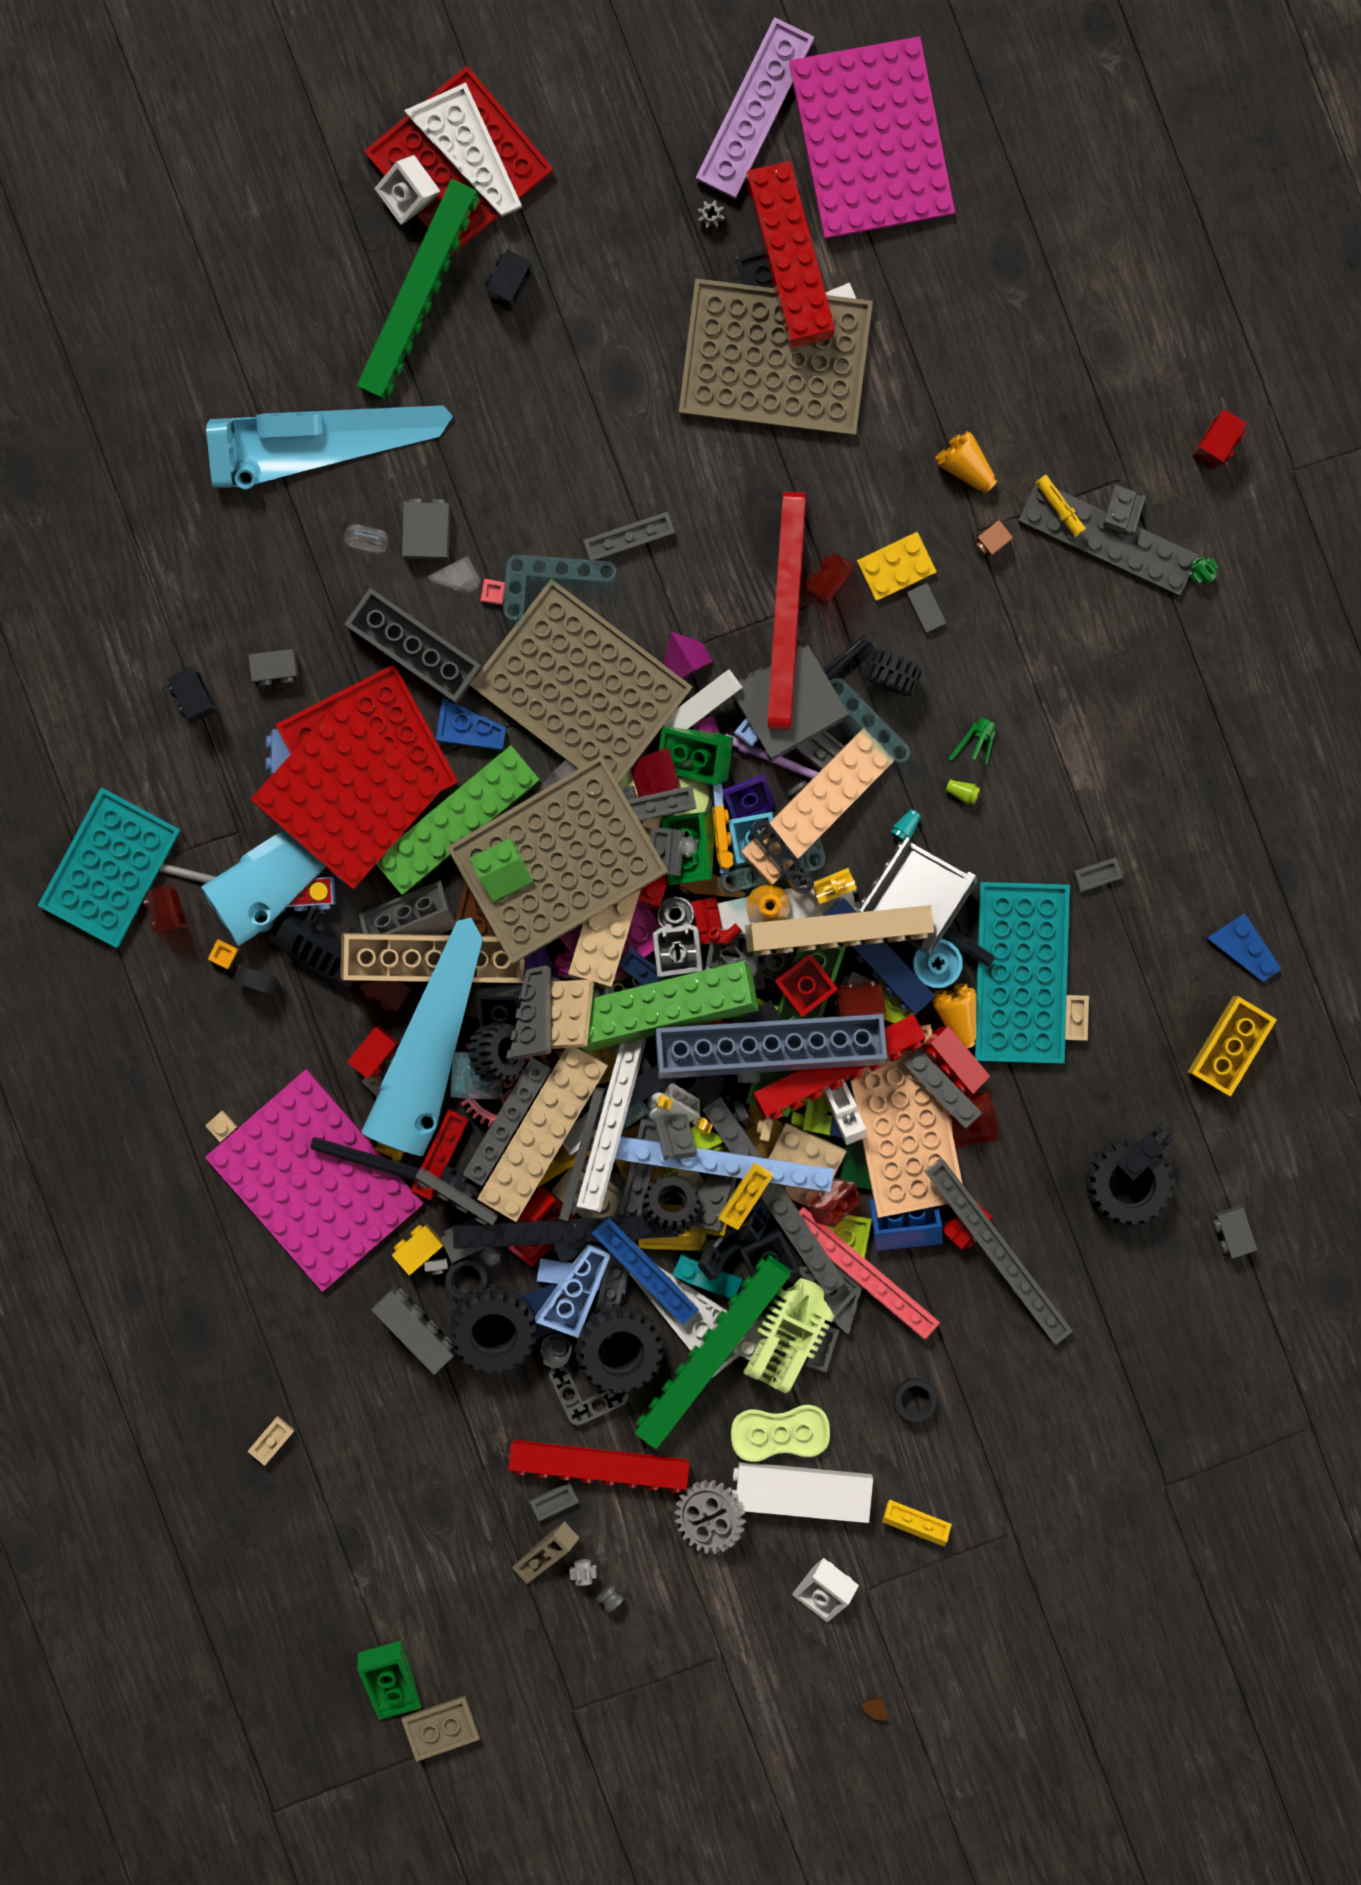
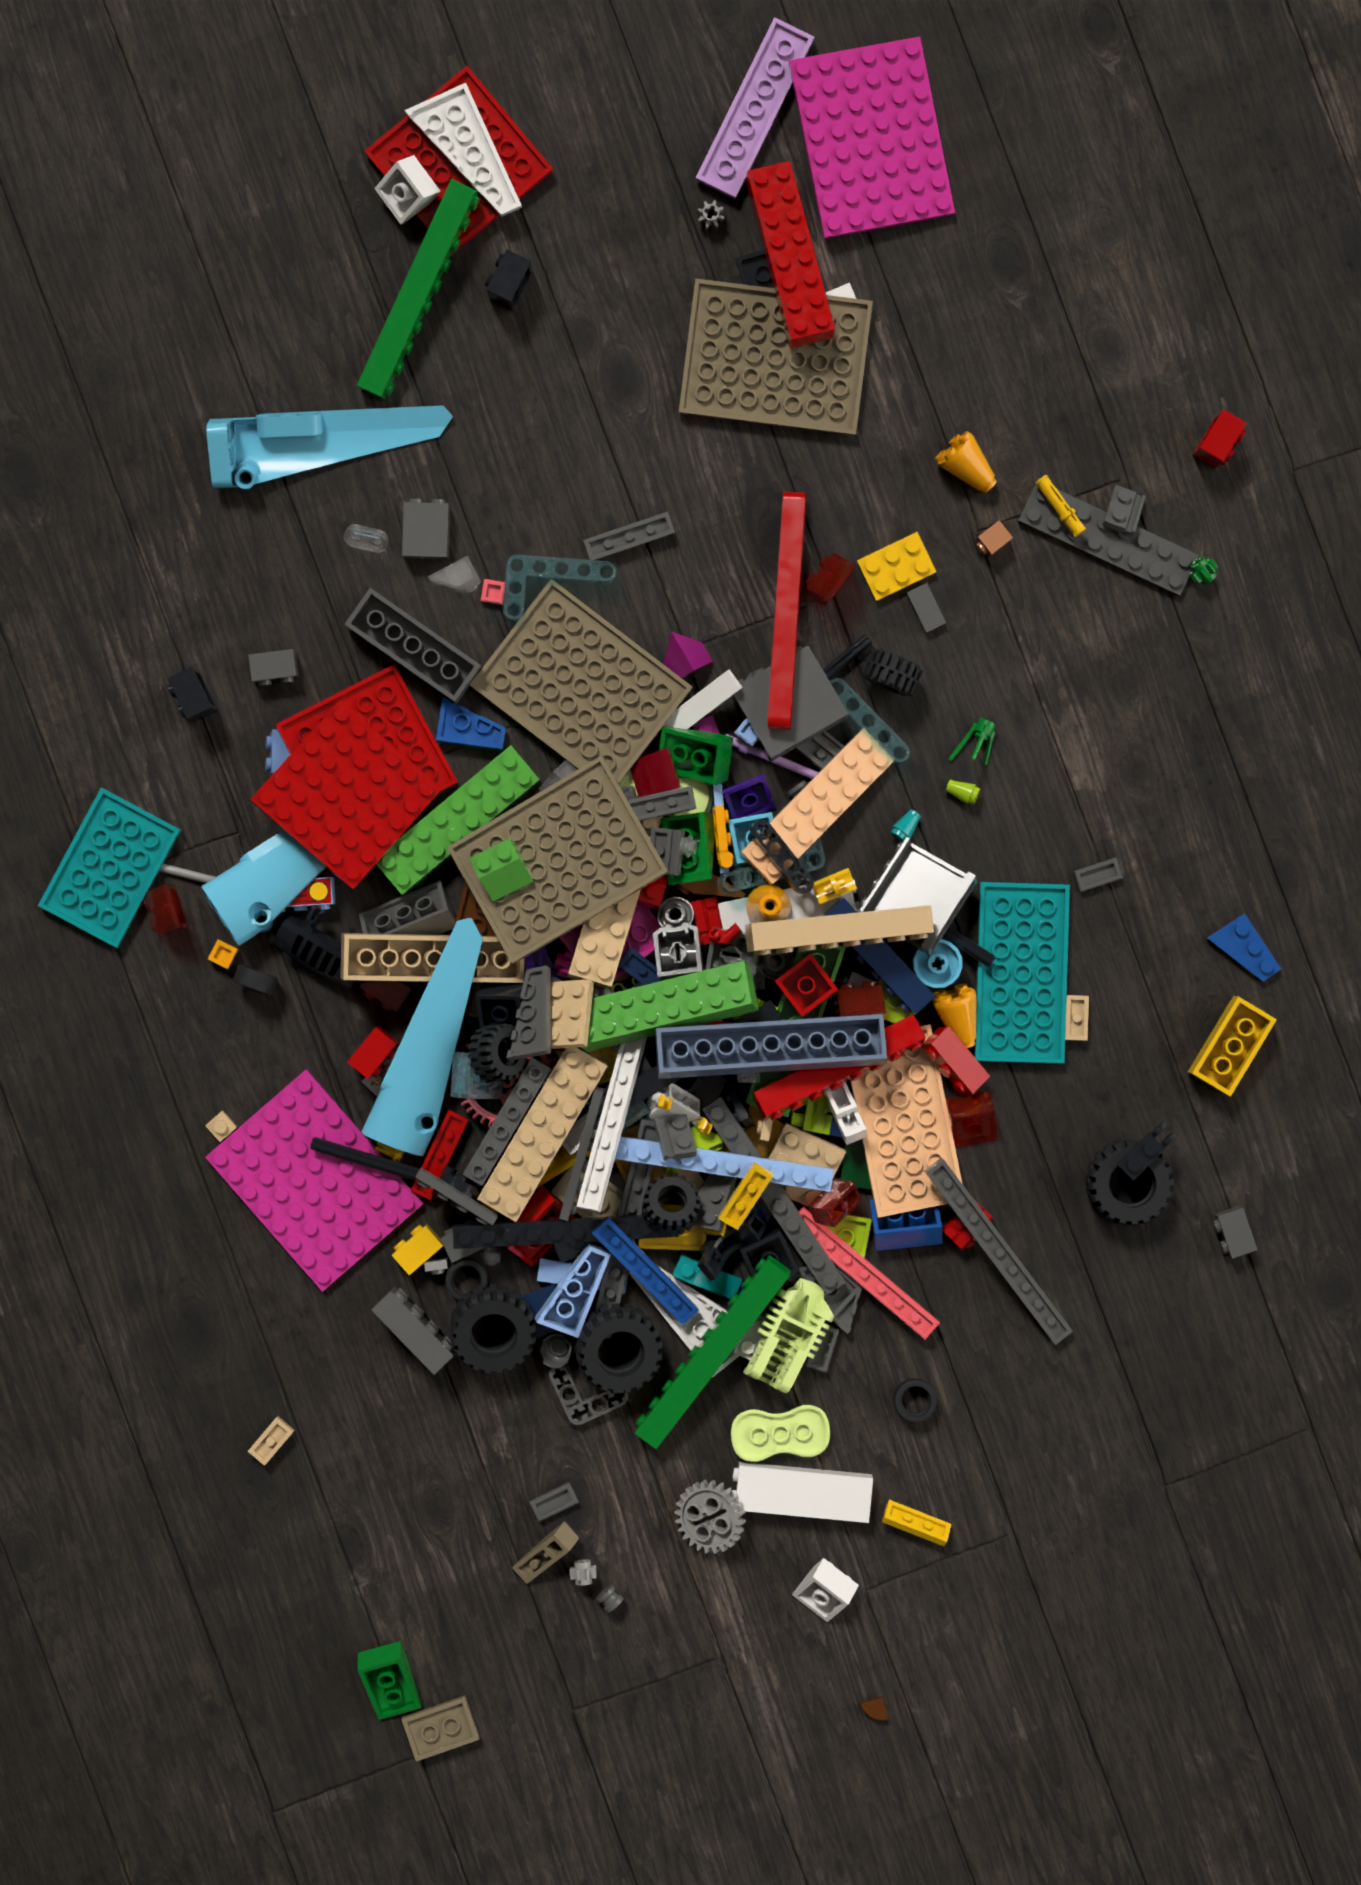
(598, 1464): red brick -> none
(942, 1089): dark grey plate -> none

